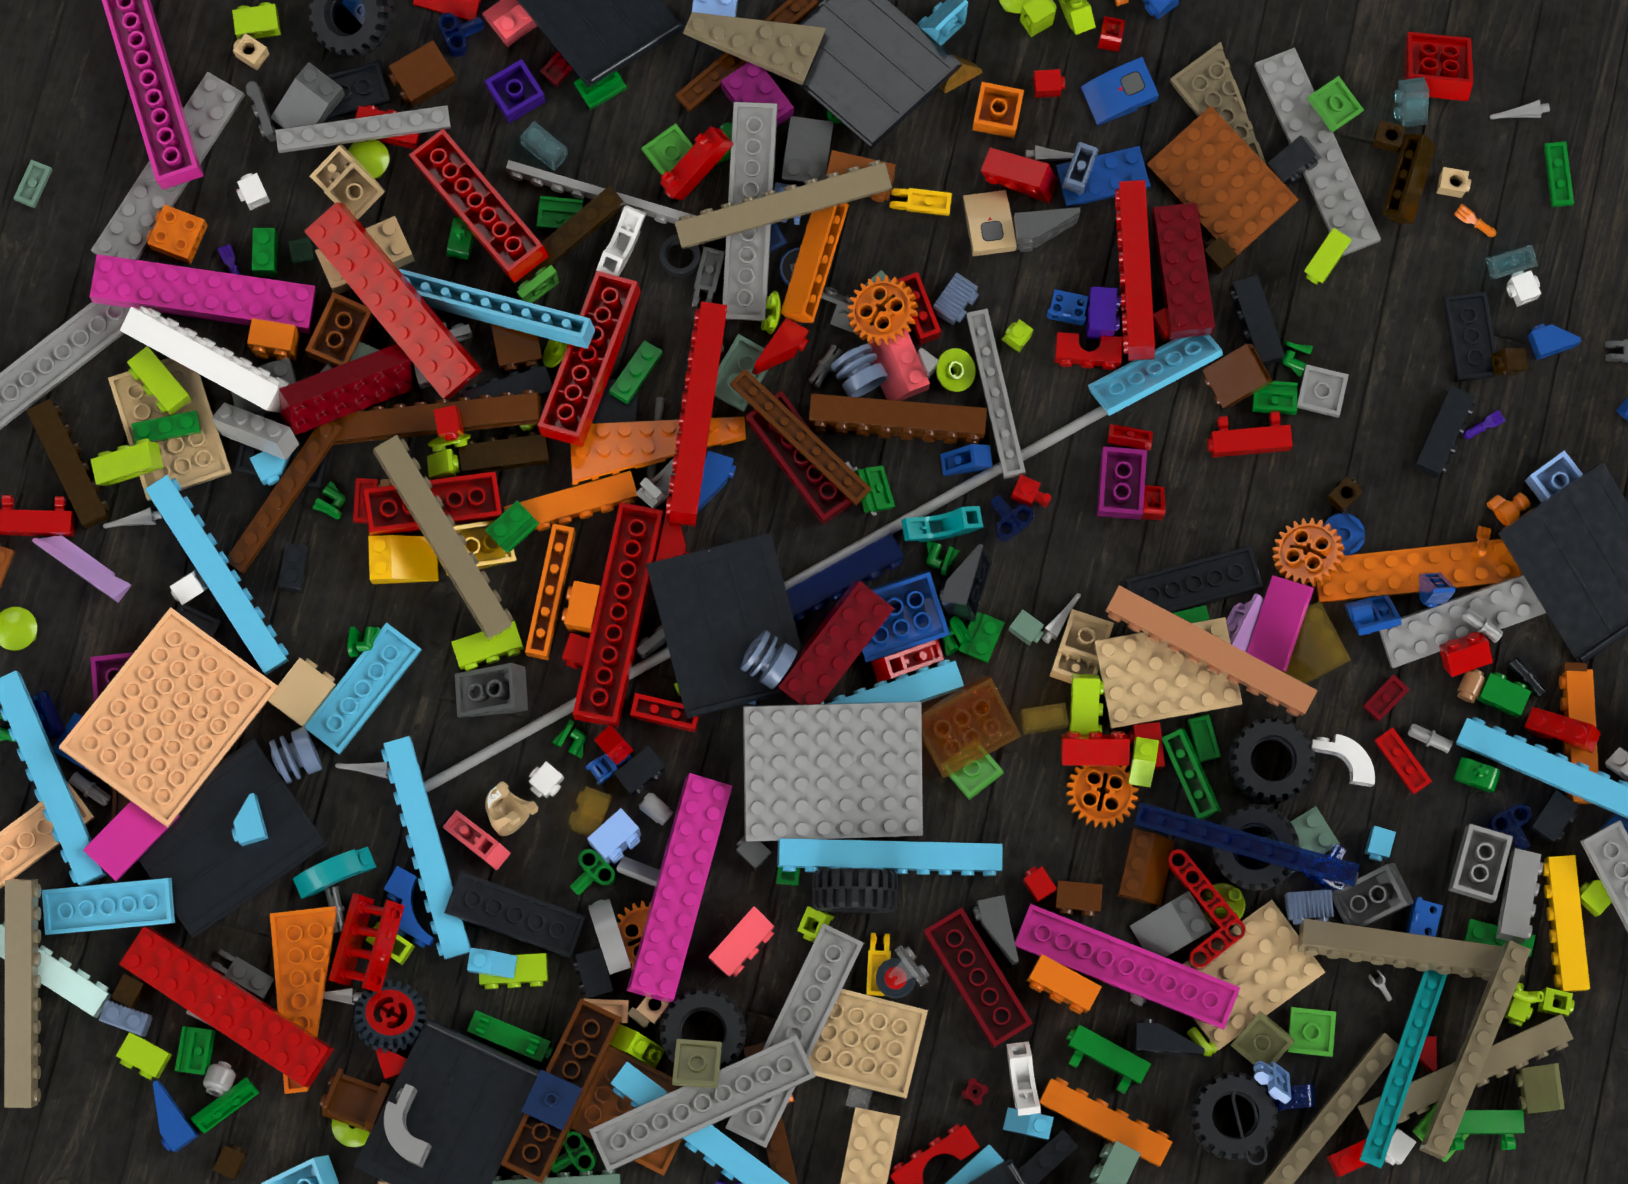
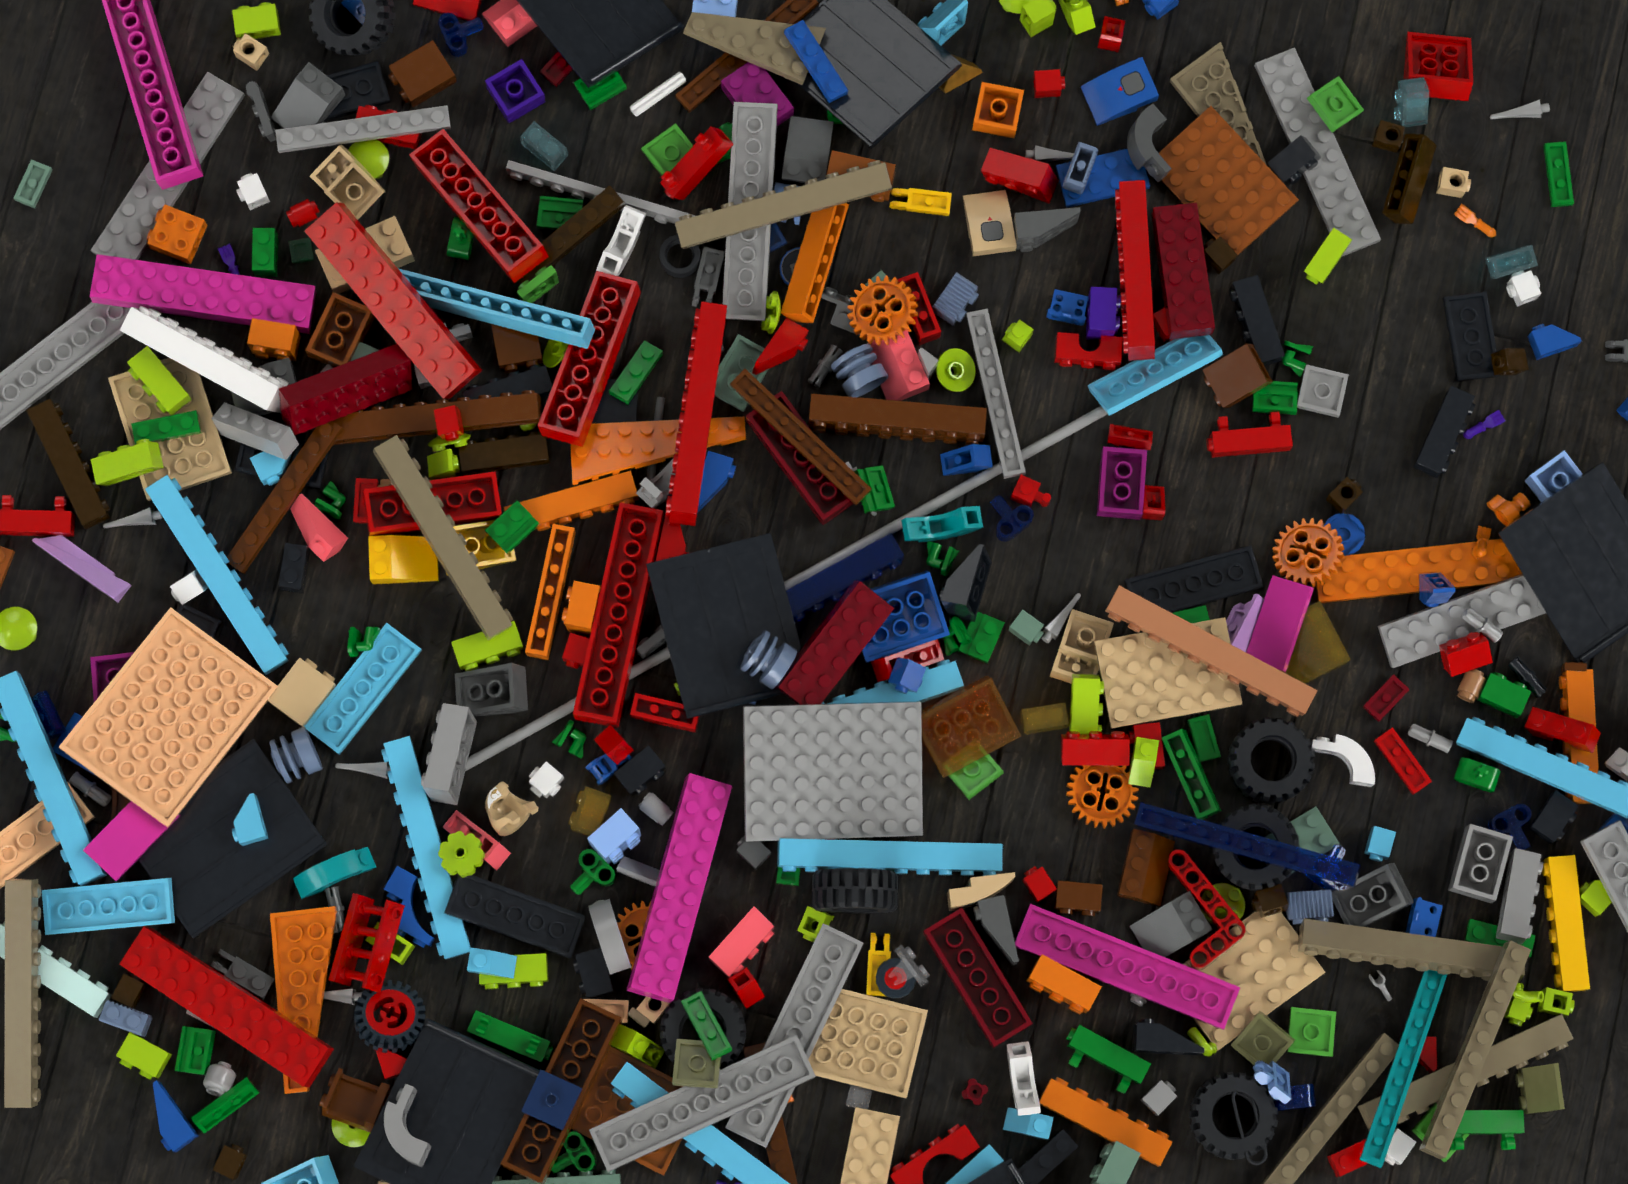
(302, 212): none -> red brick
(317, 529): none -> coral slope
(449, 753): none -> light grey brick
(459, 844): none -> lime plant
(657, 94): none -> white axle
(706, 1025): none -> green tile
(746, 988): none -> red brick
(816, 61): none -> blue plate
(906, 675): none -> blue brick
(978, 889): none -> tan slope
(1141, 146): none -> dark grey arch
(1159, 1097): none -> light grey brick
(1270, 901): none -> dark brown brick
(1373, 614): blue plate -> none

